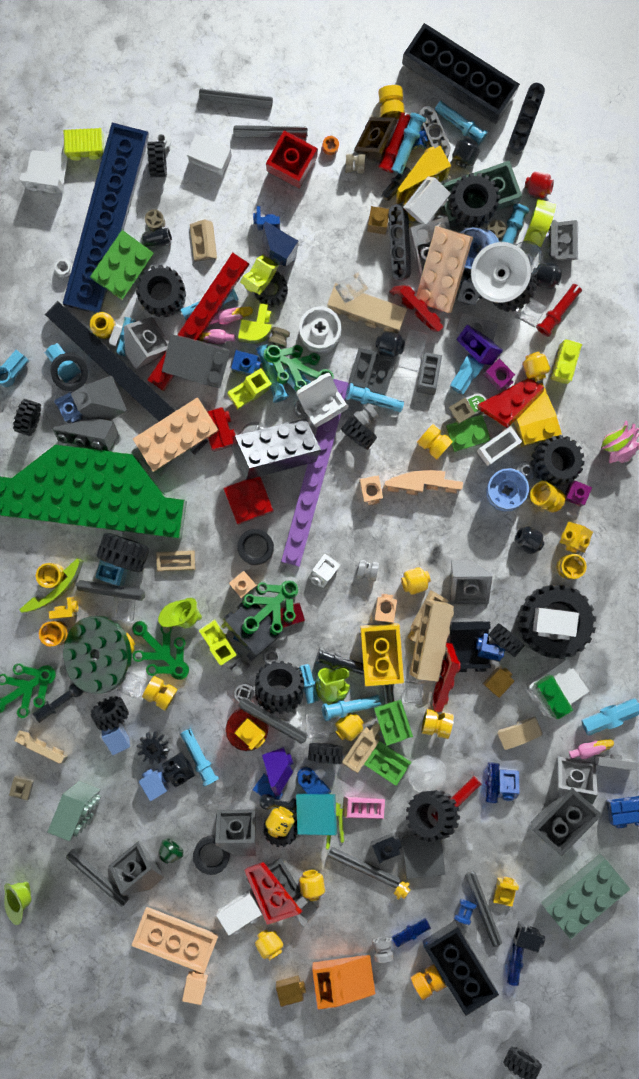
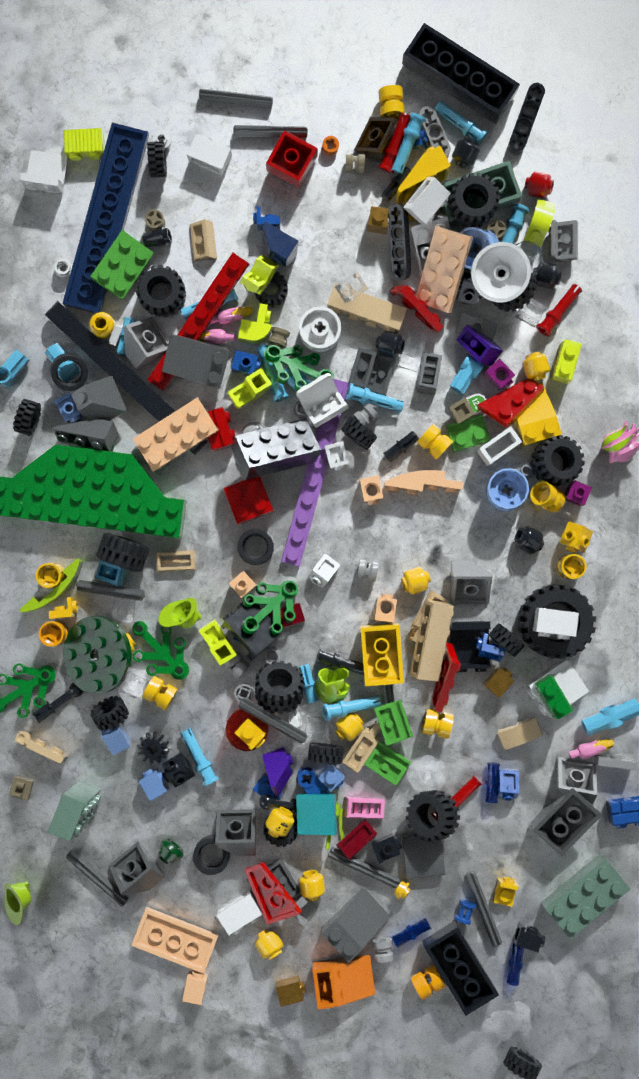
(331, 777): none -> medium blue brick
(336, 455): none -> white bracket
(355, 924): none -> dark grey slope
(356, 839): none -> dark red tile
(401, 446): none -> black axle

